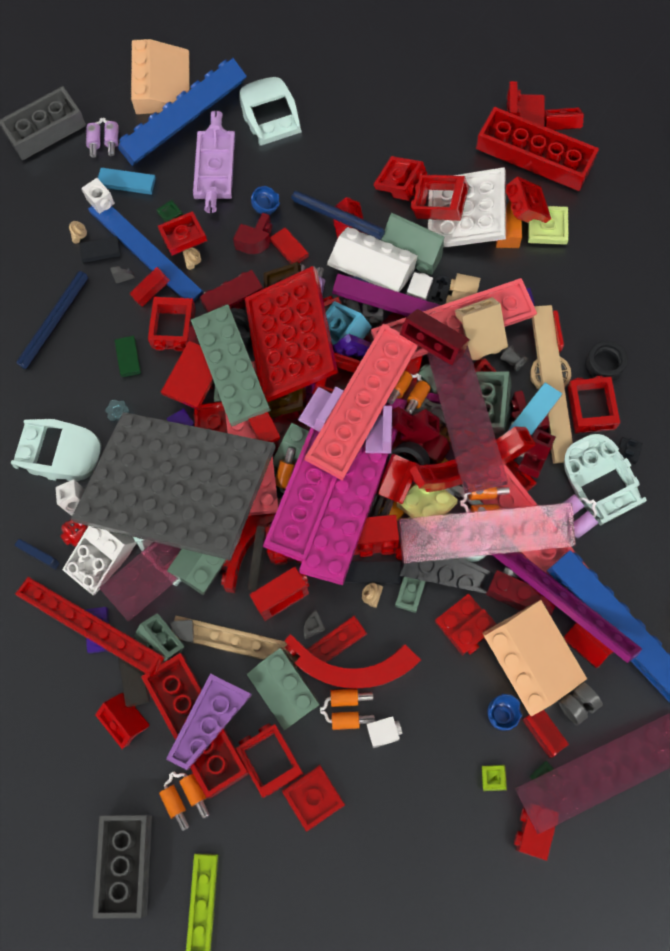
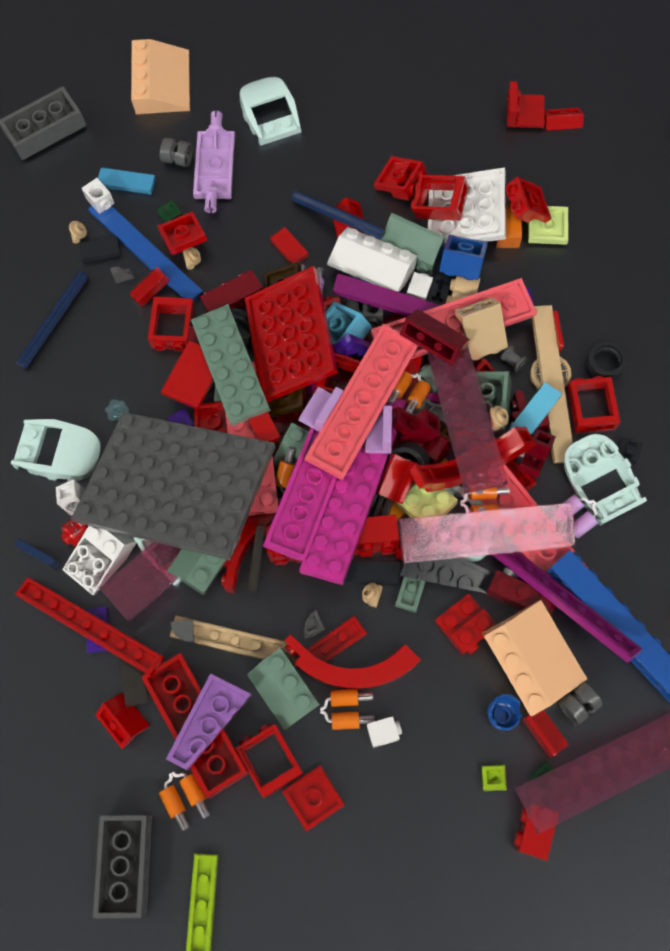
(110, 137): lavender piece -> none
(127, 356): dark green tile -> none
(159, 637): sand green brick -> none
(177, 152): none -> dark grey wheel
(182, 111): blue brick -> none
(256, 239): dark red brick -> none
(265, 200): blue hair -> none
(280, 593): red window -> none
(463, 257): none -> blue brick
(498, 417): none -> tan plate
(536, 148): red brick -> none
(587, 645): red panel -> none

